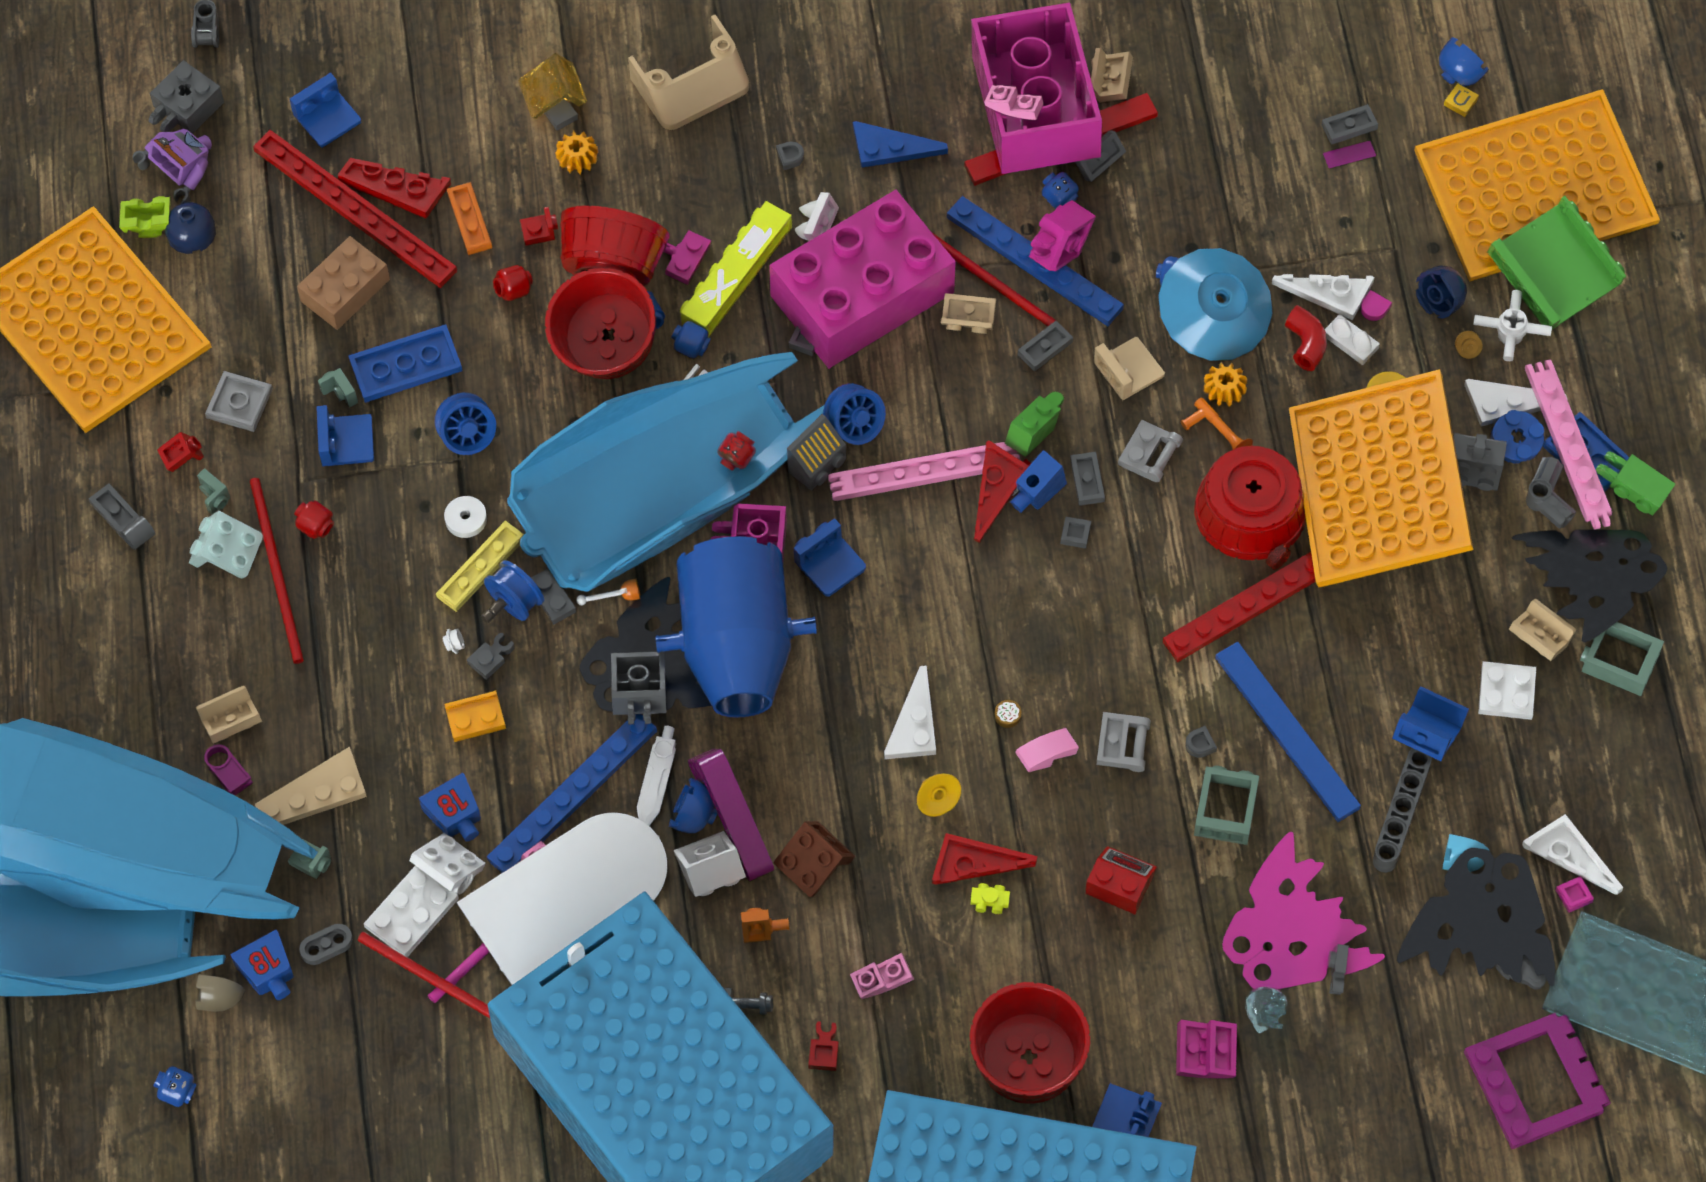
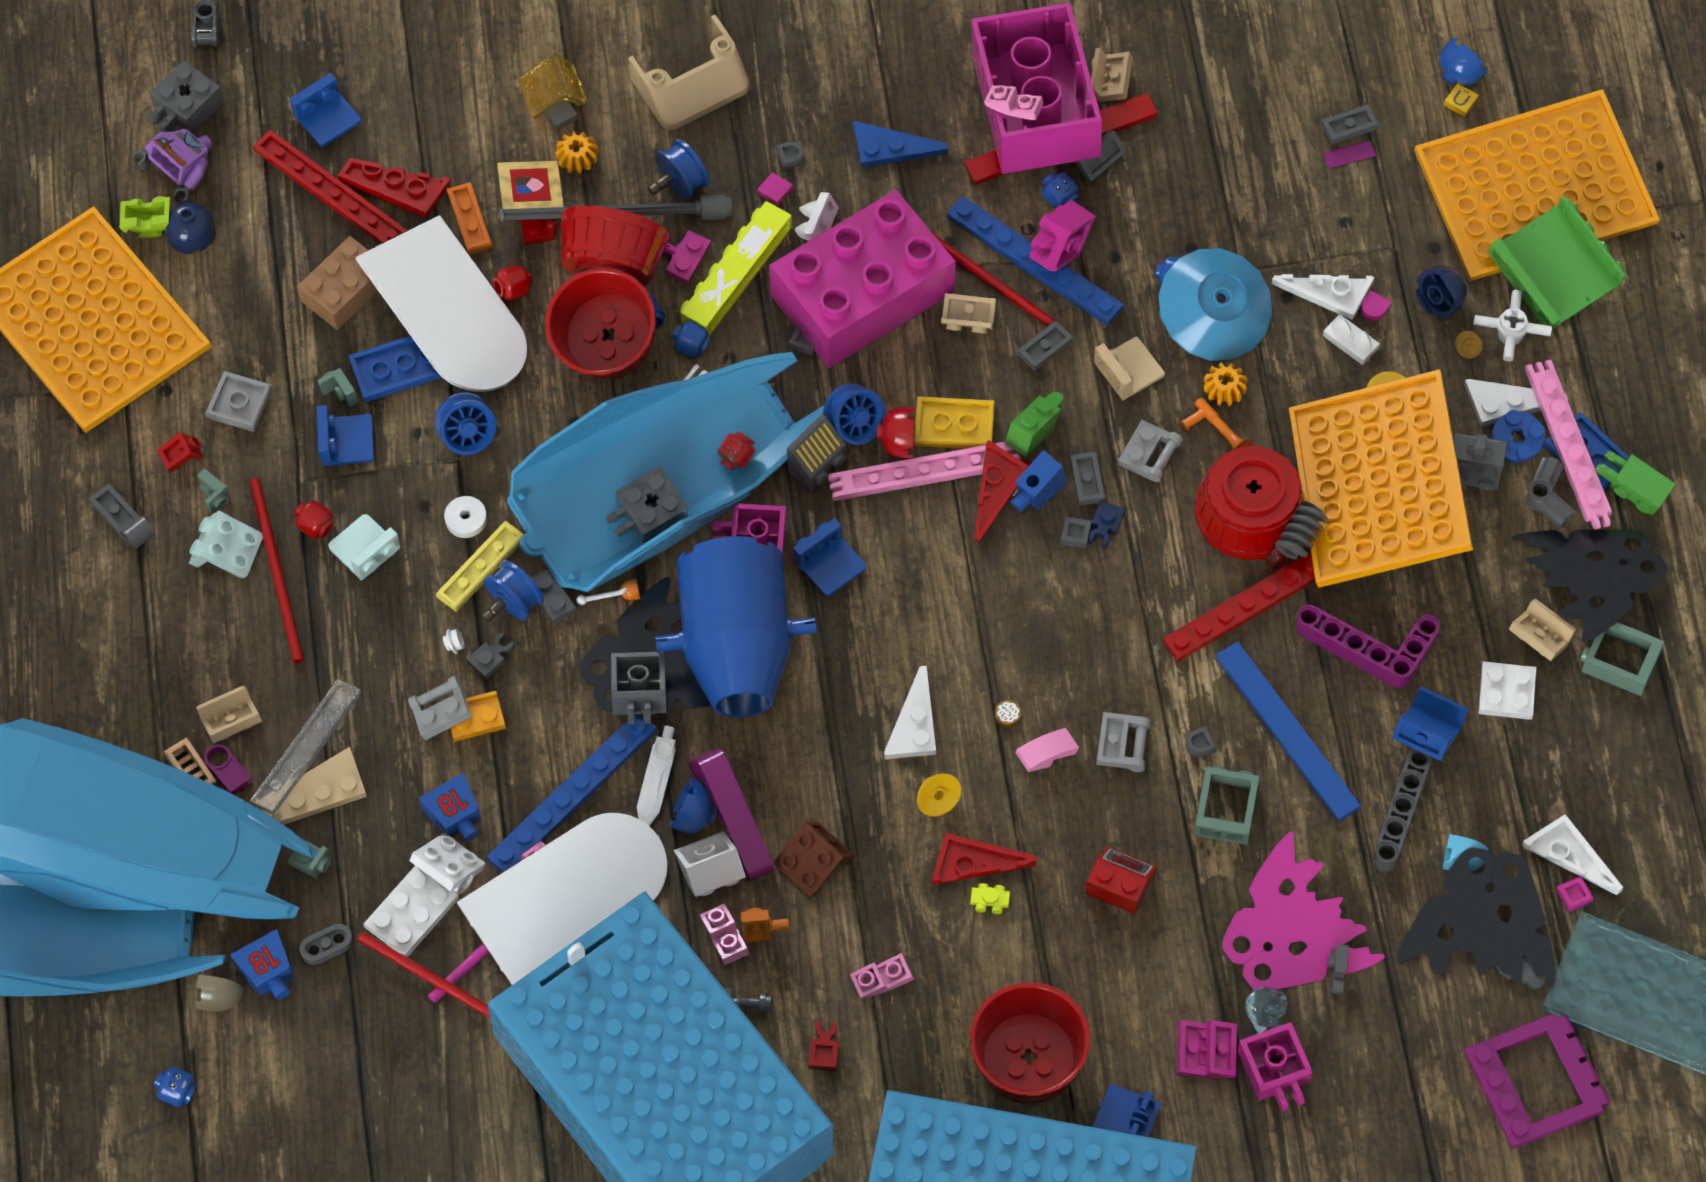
(182, 746): none -> light nougat slope
(305, 747): none -> clear tile
(364, 546): none -> light aqua bracket
(443, 714): none -> light grey plate
(448, 307): none -> white piece
(535, 192): none -> flag
(646, 520): none -> dark grey hinge
(680, 170): none -> blue wheel
(724, 934): none -> bright pink slope
(774, 189): none -> dark pink tile
(897, 432): none -> red cylinder
(953, 422): none -> yellow tile
(1105, 521): none -> dark blue plate
(1270, 1078): none -> dark pink hinge
(1300, 530): none -> dark grey piece
(1312, 336): red cylinder -> none
(1369, 646): none -> magenta beam

